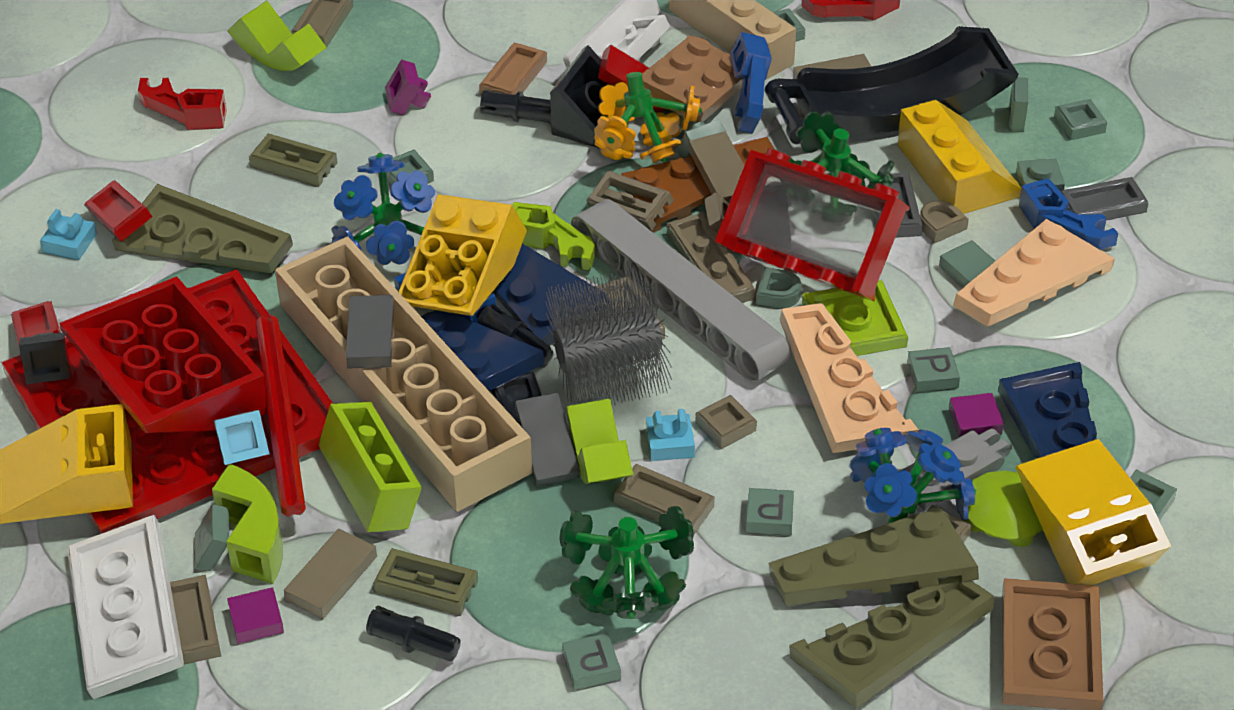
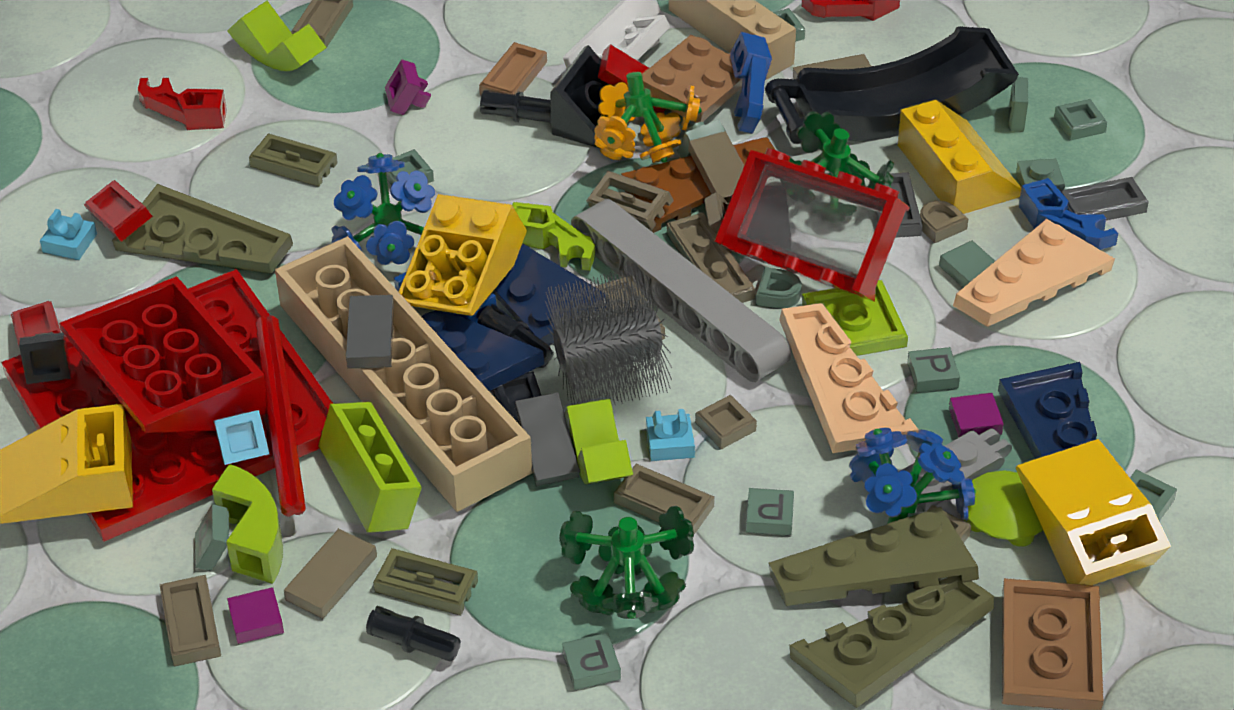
(124, 607): white tile -> none

